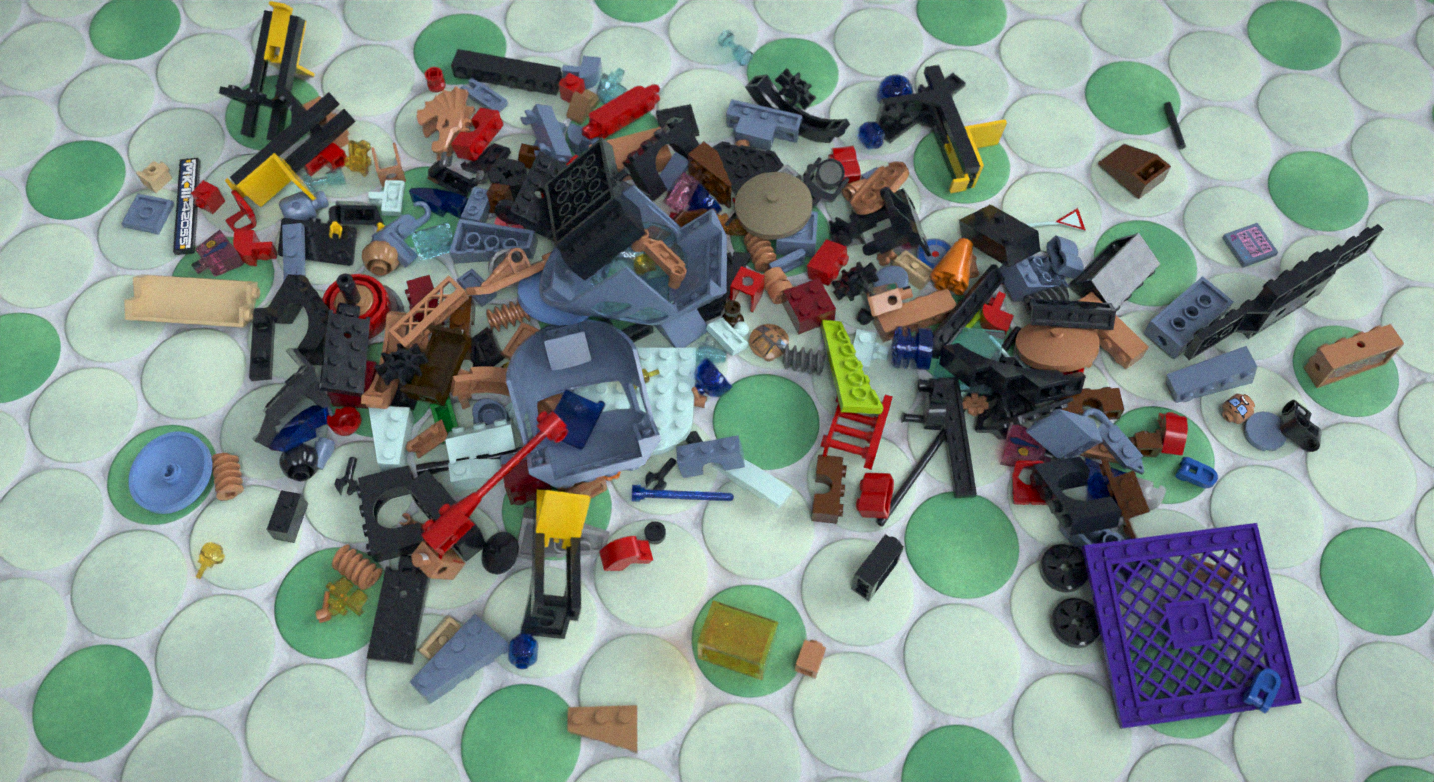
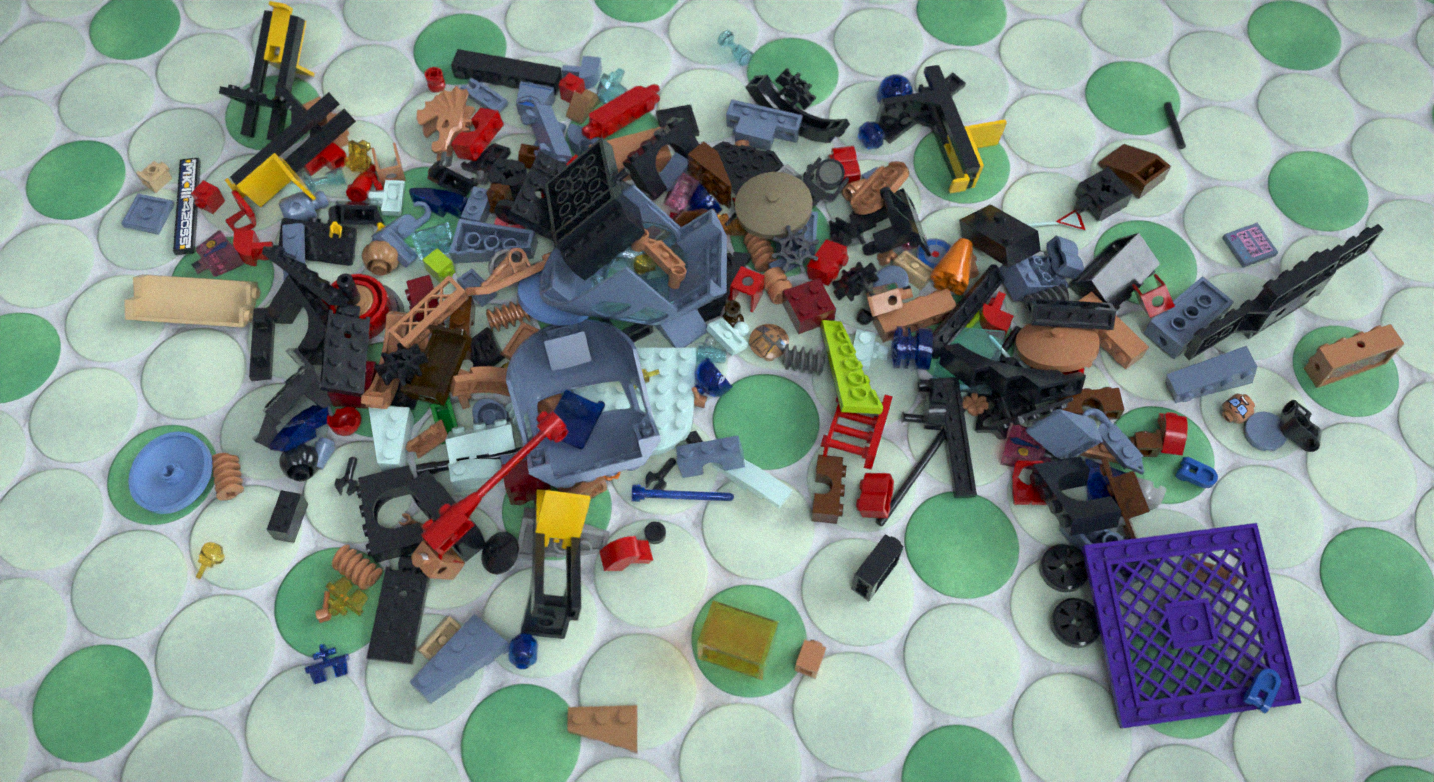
(305, 276): none -> black plate
(317, 670): none -> clear blue hips
(362, 184): none -> red piece
(438, 265): none -> lime brick
(532, 94): none -> sand blue torso
(786, 252): none -> black gear
(1102, 194): none -> black hinge
(1145, 299): none -> piece

